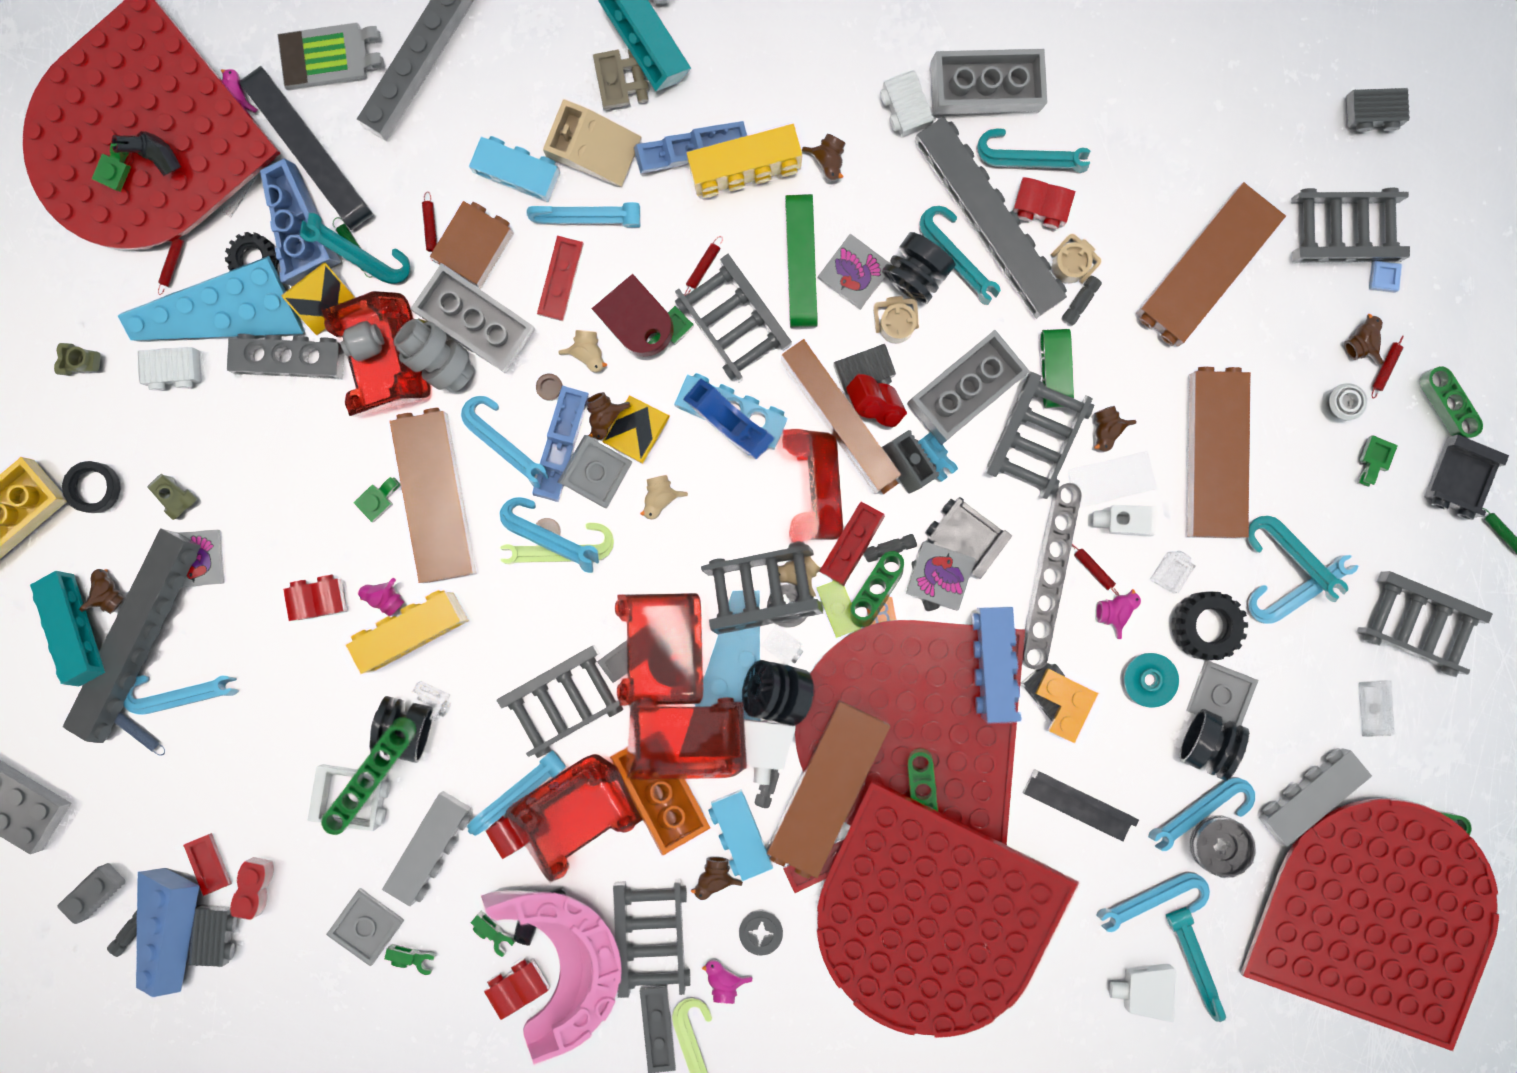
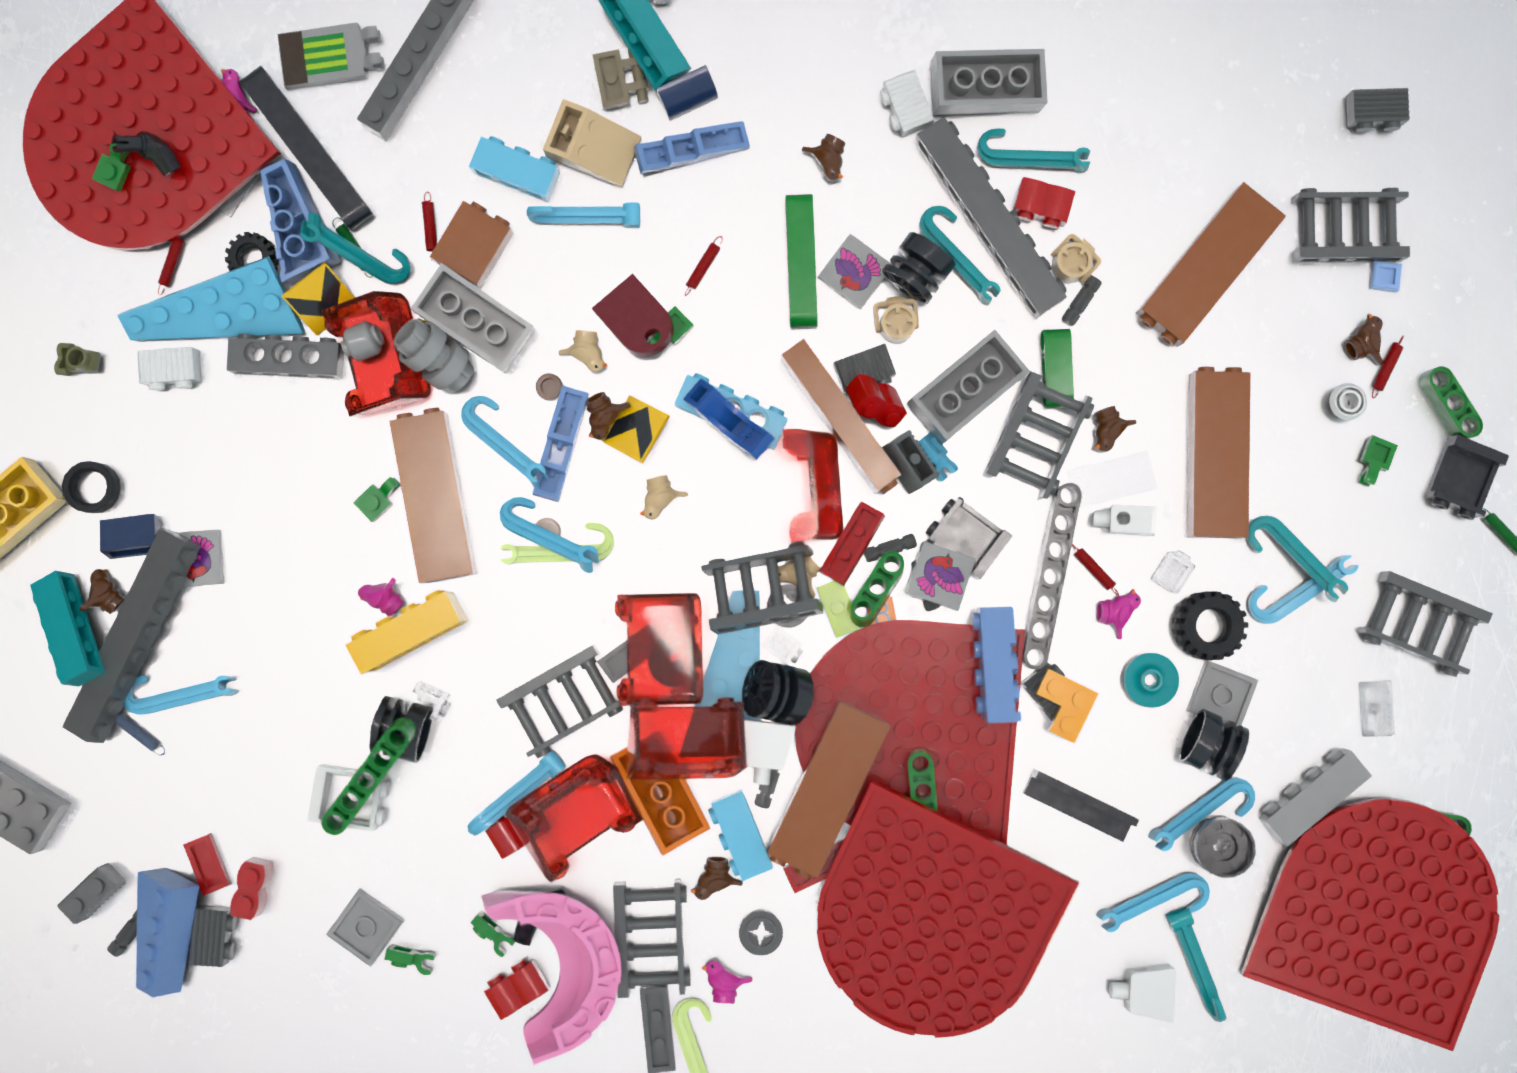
(128, 535): none -> dark blue brick
(176, 500): olive plate -> none
(314, 599): brick -> none
(426, 849): light grey brick -> none
(560, 278): red tile -> none
(595, 471): light grey tile -> none
(687, 93): none -> dark blue brick
(744, 294): dark grey fence -> none
(745, 161): yellow brick -> none

